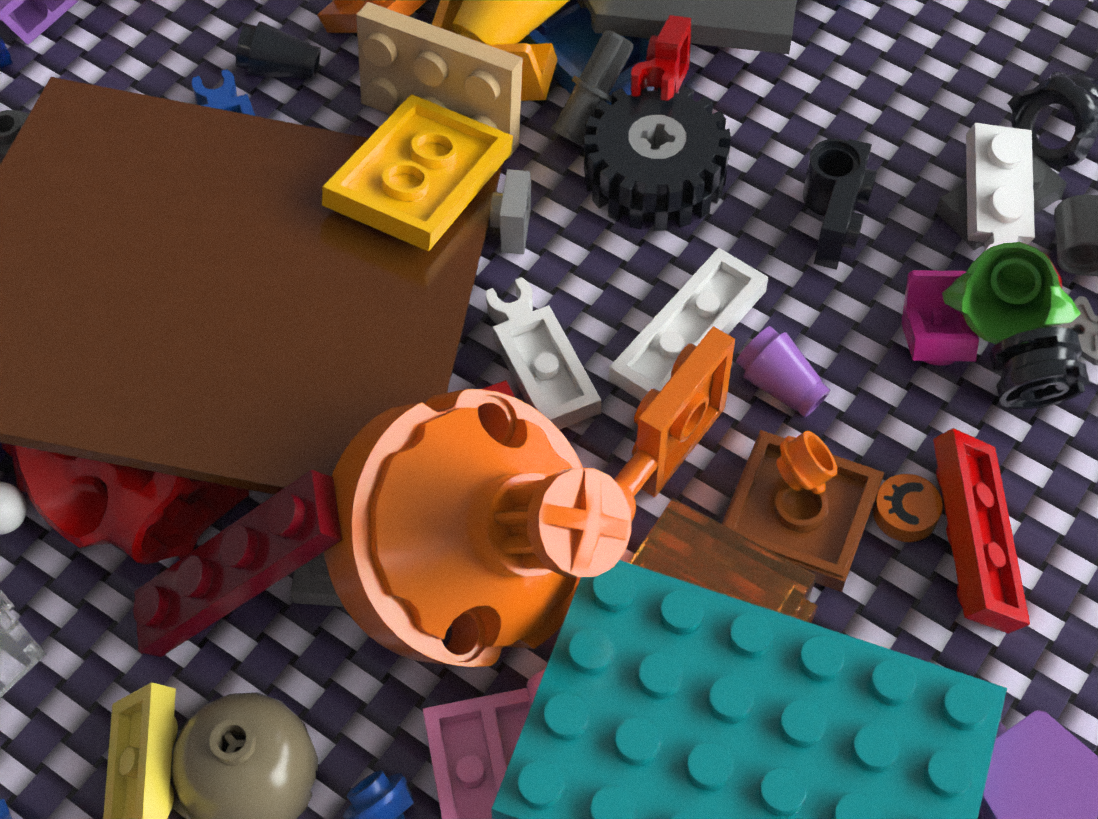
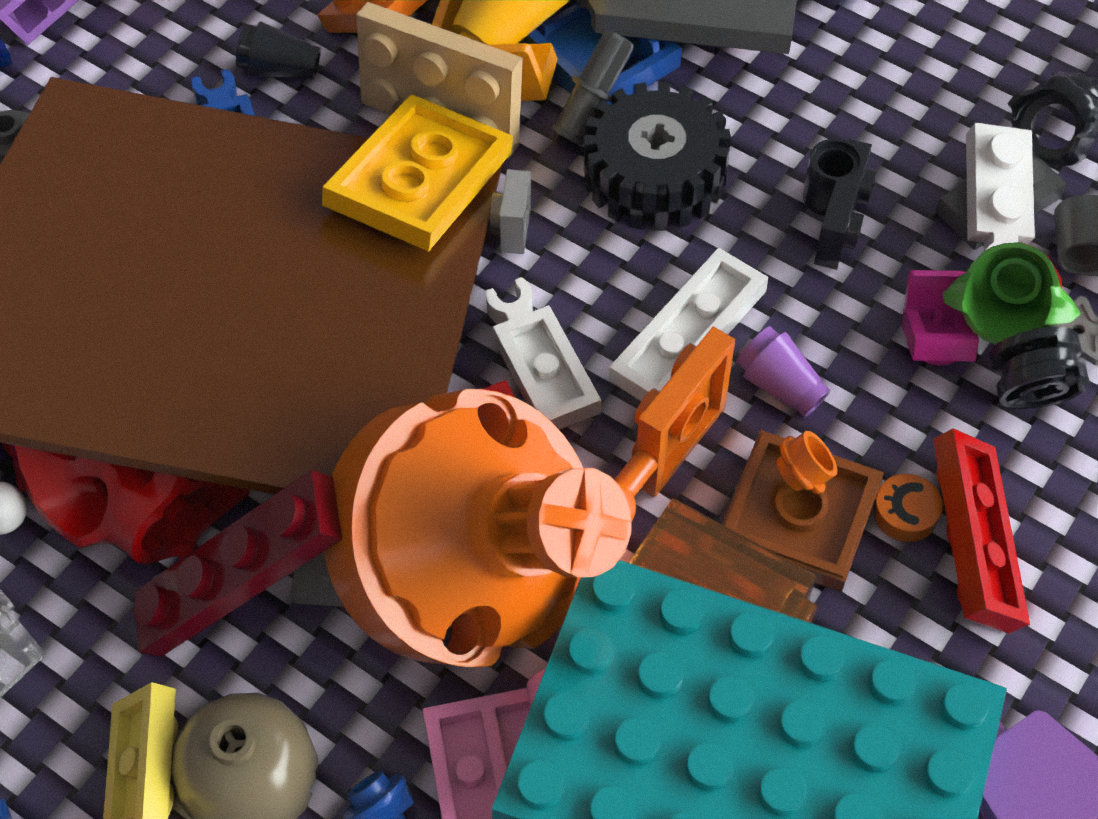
(665, 60): red plate -> none

